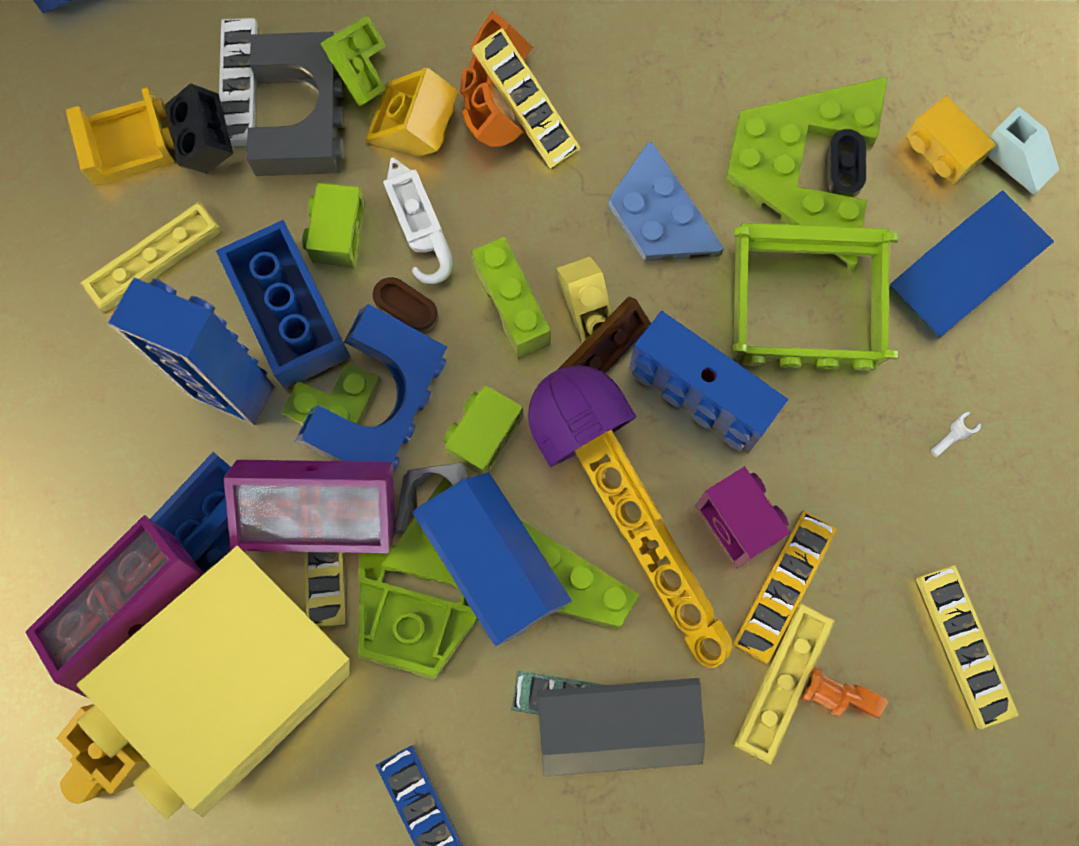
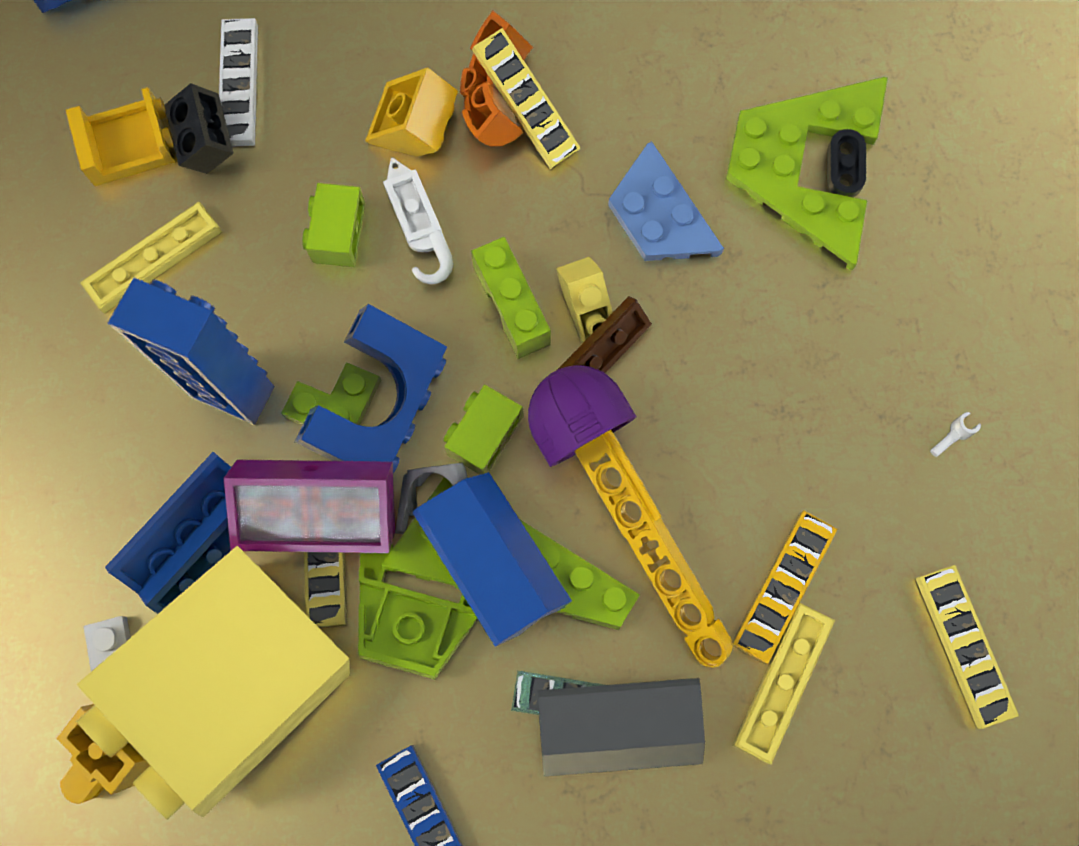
(112, 602): brick -> none
(283, 304): blue brick -> none
(314, 142): dark grey arch -> none
(350, 54): lime plate -> none
(405, 304): reddish brown tile -> none
(705, 382): blue brick -> none
(742, 516): magenta brick -> none
(816, 240): lime window -> none
(839, 696): orange connector -> none
(949, 140): yellow brick -> none
(971, 263): blue slope -> none
(1024, 150): light aqua slope -> none

